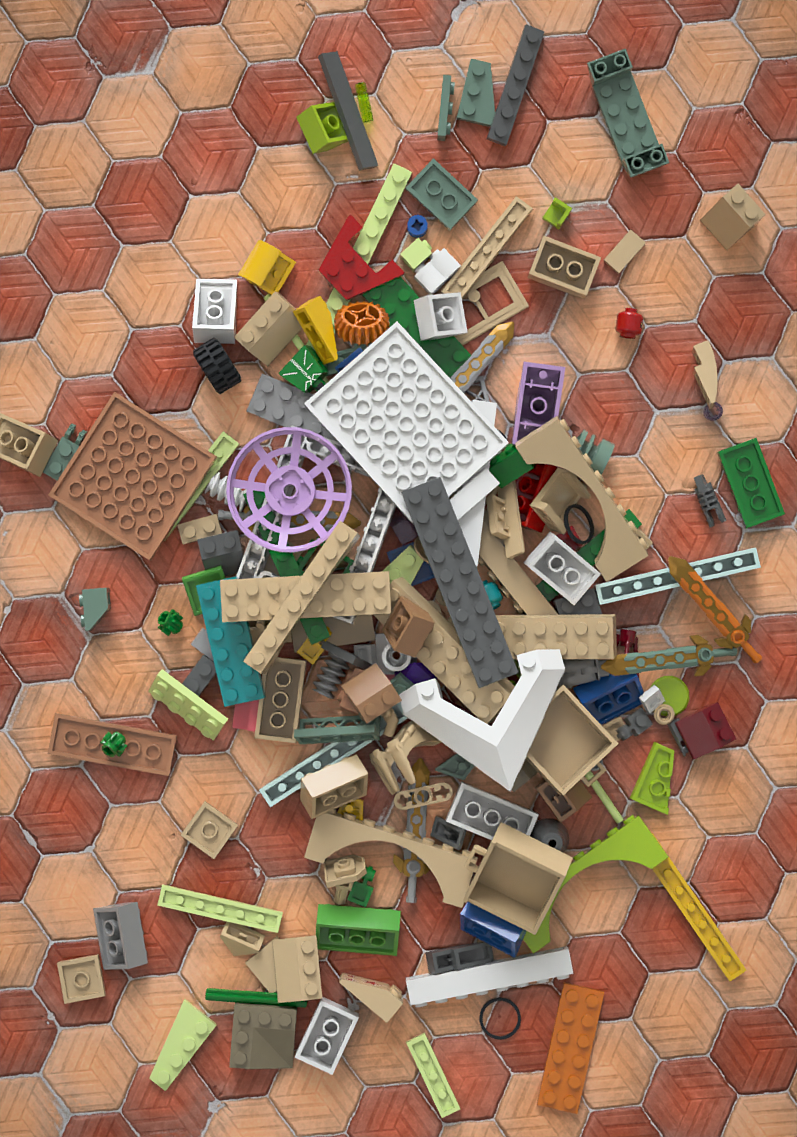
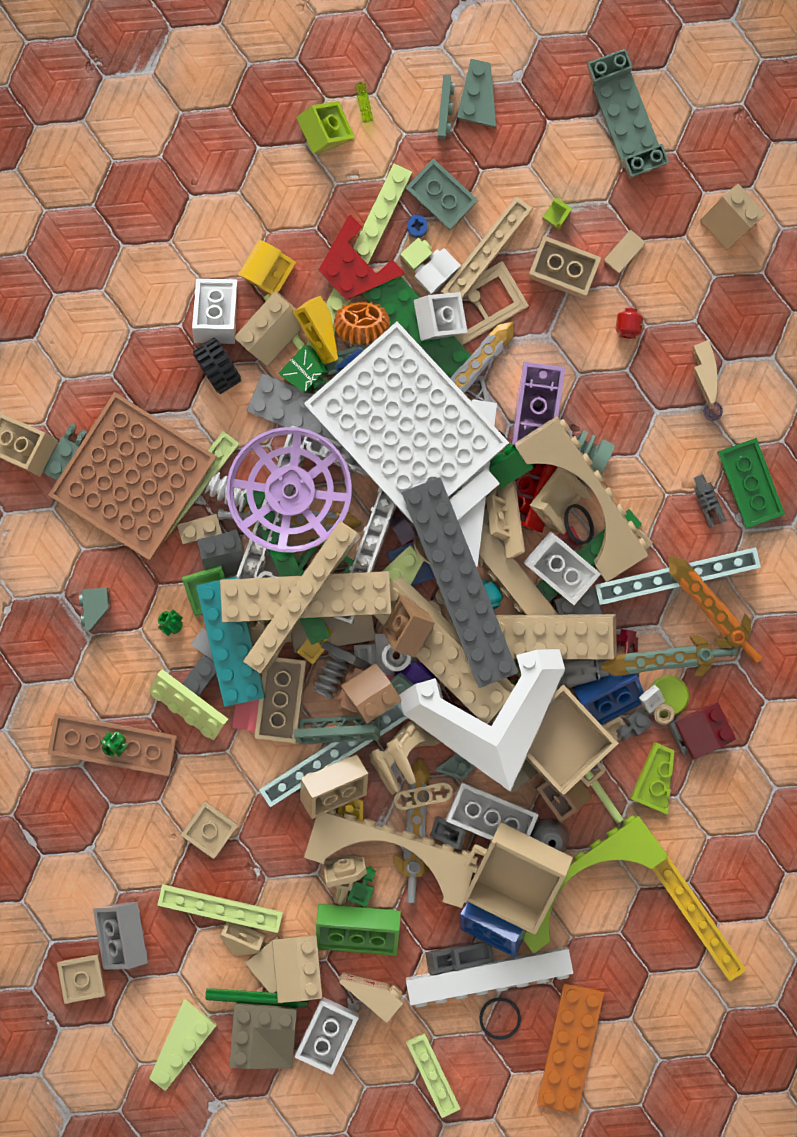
(348, 110): dark grey tile -> none
(391, 722): tan arm -> none
(515, 85): dark grey plate -> none

